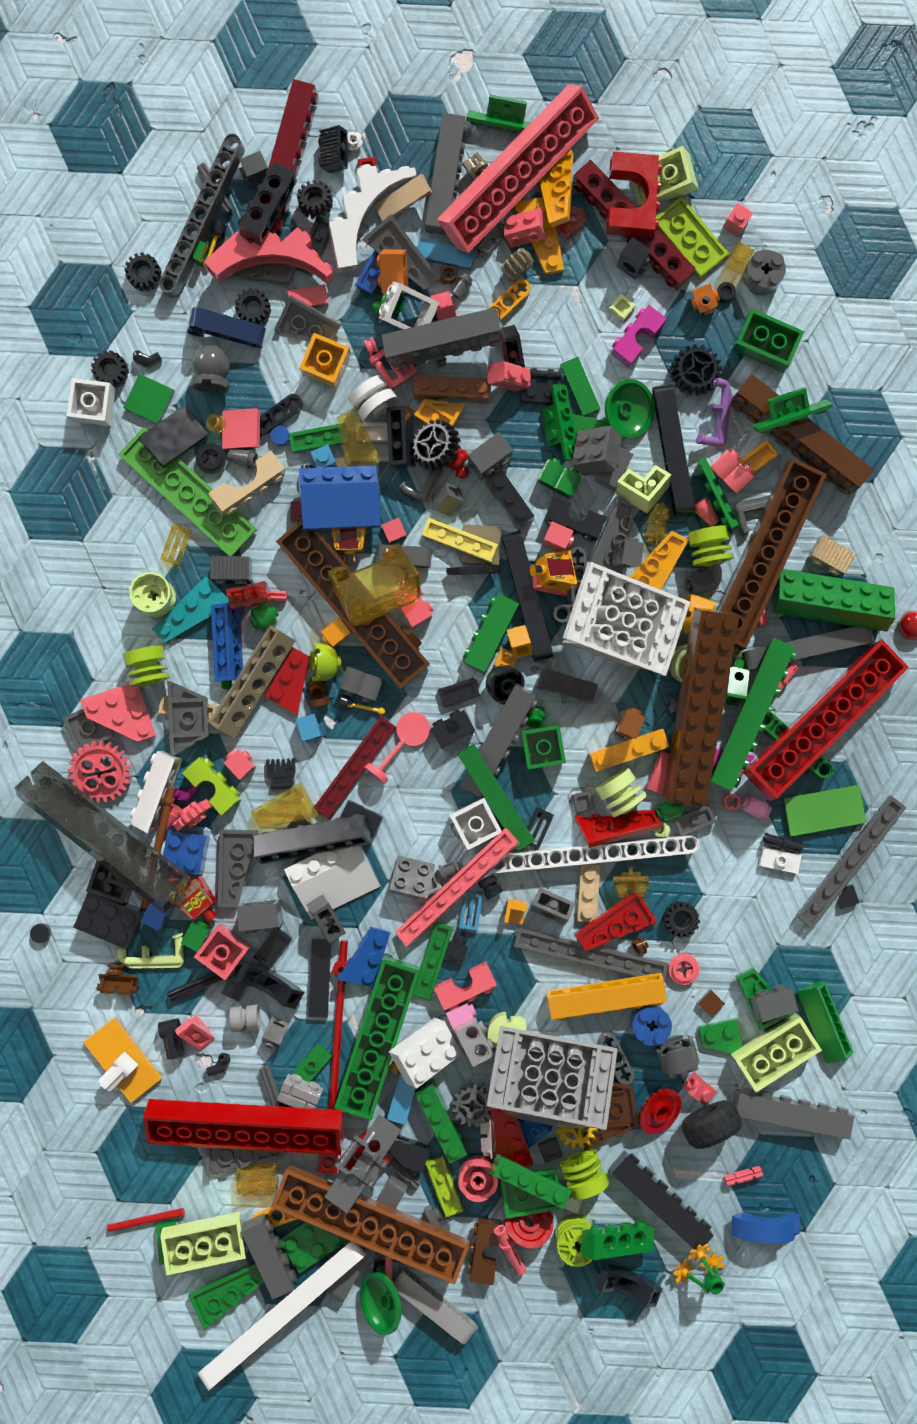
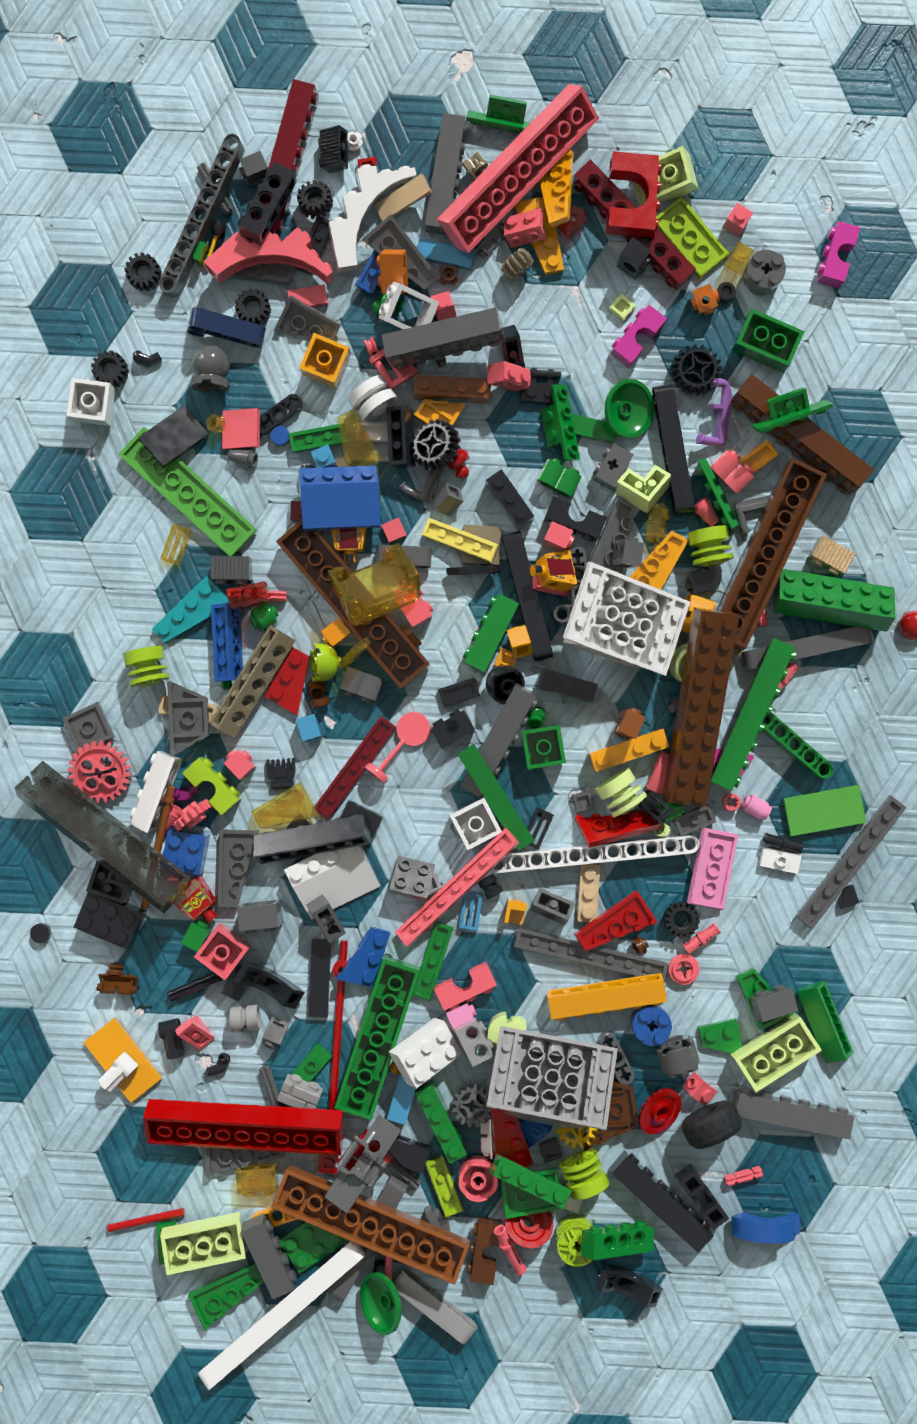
(120, 711): coral plate -> none
(143, 590): yellowish green wheel -> none
(148, 399): green tile -> none
(148, 961): yellowish green piece -> none
(155, 918): blue brick -> none
(202, 457): black gear -> none
(228, 498): tan arch -> none
(272, 947): black tile -> none
(347, 703): hinge -> none
(354, 653): none -> clear yellow tile
(449, 870): dark grey bush -> none
(456, 949): black plate -> none
(461, 286): dark grey pin -> none
(490, 456): dark grey brick -> none
(504, 310): light orange beam -> none
(580, 386): green tile -> none
(597, 451): dark grey brick -> none
(629, 881): clear yellow hips -> none
(663, 814): none -> black tile
(701, 938): none -> coral pin
(702, 1196): none -> black arch
(711, 1003): reddish brown tile -> none
(712, 868): none -> bright pink tile
(712, 1279): plant -> none
(737, 683): torso -> none
(825, 720): red brick -> none
(842, 238): none -> dark pink arch

